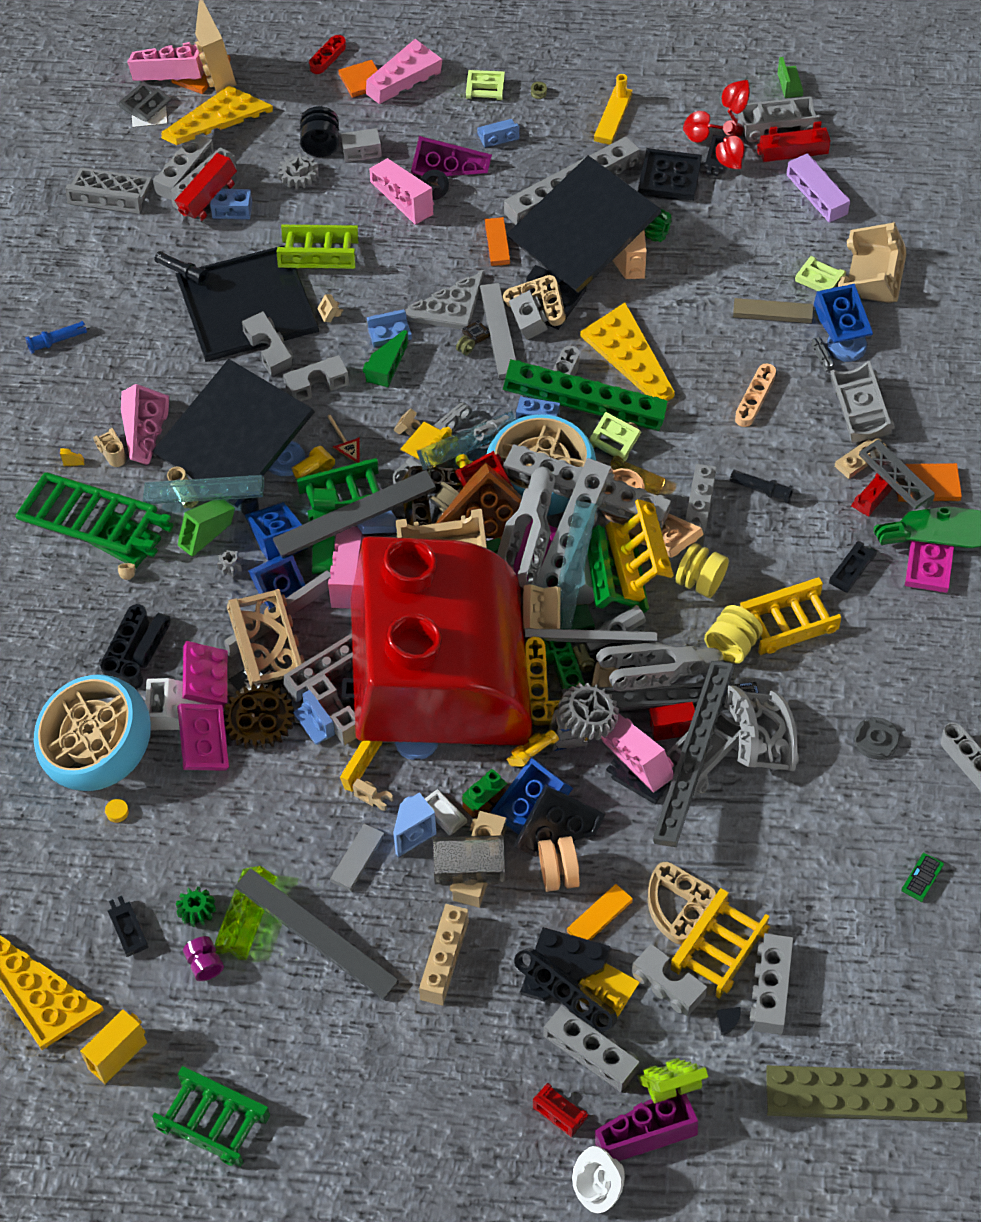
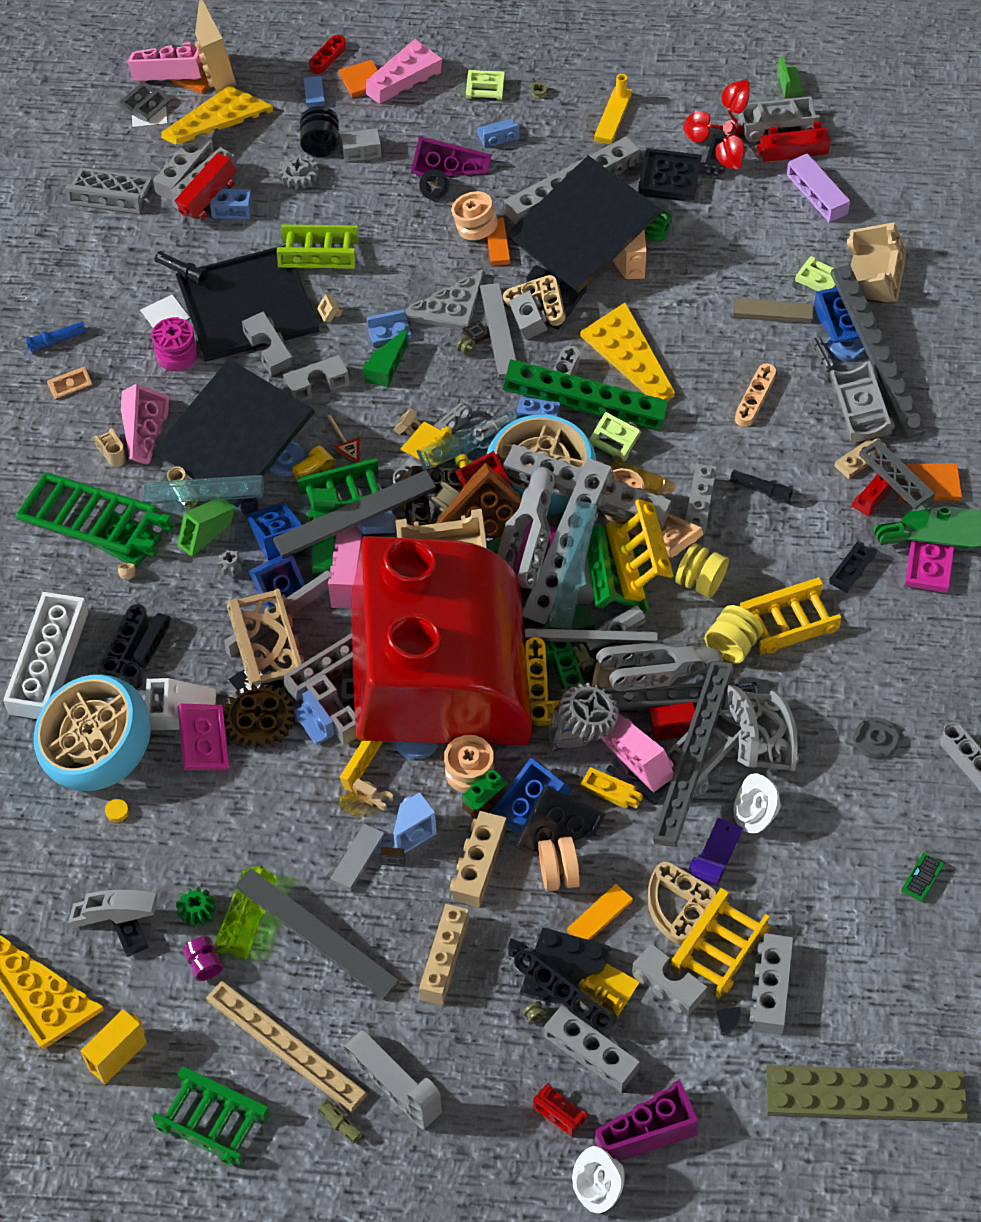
(45, 653): none -> white brick
(69, 382): none -> light nougat slope
(70, 458): yellow tile -> none
(113, 905): none -> light grey slope
(164, 309): none -> white sticker
(174, 344): none -> dark pink wheel
(205, 674): dark pink plate -> none
(287, 1047): none -> tan tile
(314, 91): none -> medium blue tile
(340, 1121): none -> olive pin
(349, 802): none -> clear yellow plate
(392, 856): none -> tile
(403, 190): bright pink wedge -> none
(418, 1101): none -> light grey beam
(446, 813): white tile -> none
(467, 761): none -> light nougat wheel
(469, 860): clear smoke slope -> none
(474, 215): none -> light nougat wheel
(516, 946): none -> black tile
(534, 1012): none -> olive bush
(537, 742): yellow plate -> none
(541, 607): tan bracket -> none
(610, 789): none -> yellow hinge
(675, 1075): lime plate -> none
(716, 853): none -> dark purple door
(756, 803): none -> white hat
(878, 352): none -> dark grey plate

